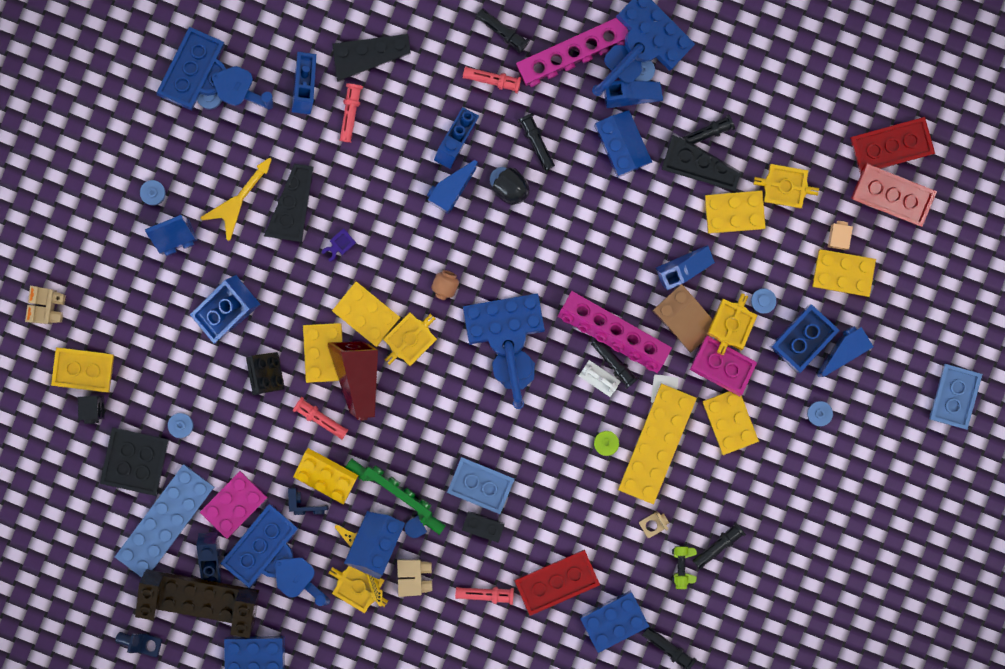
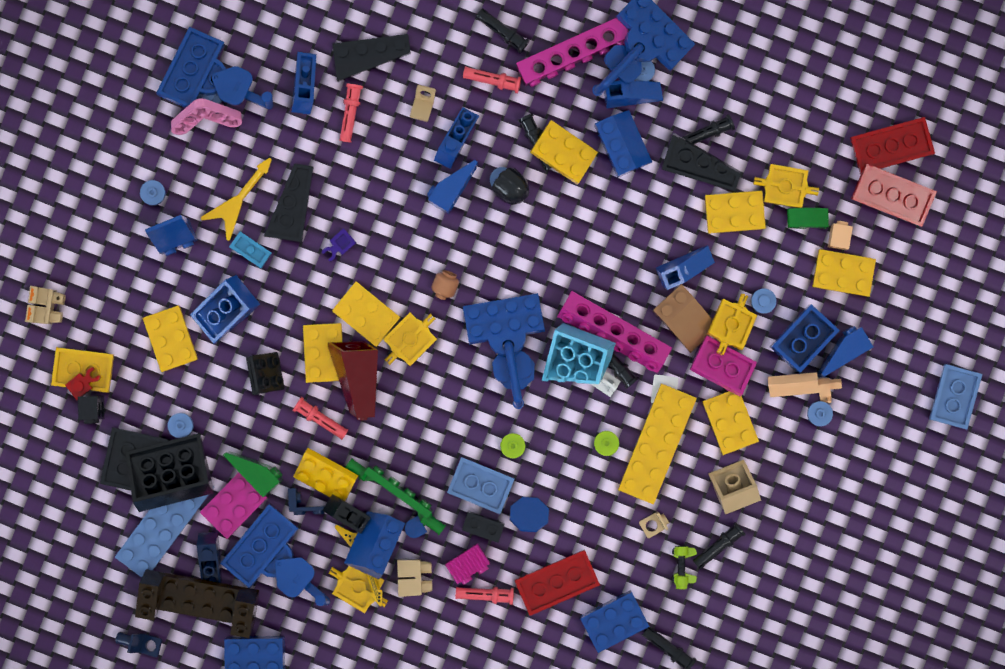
(81, 384): none -> red plate
(168, 472): none -> black slope
(170, 338): none -> yellow plate
(205, 109): none -> bright pink beam
(250, 250): none -> dark azure plate
(259, 475): none -> green slope
(346, 513): none -> black brick
(423, 104): none -> tan bracket
(467, 564): none -> dark pink brick
(512, 445): none -> lime wheel
(529, 514): none -> blue piece
(563, 152): none -> yellow plate
(577, 356): none -> medium azure wedge
(734, 487): none -> tan slope
(803, 384): none -> light nougat piece
(808, 218): none -> green slope

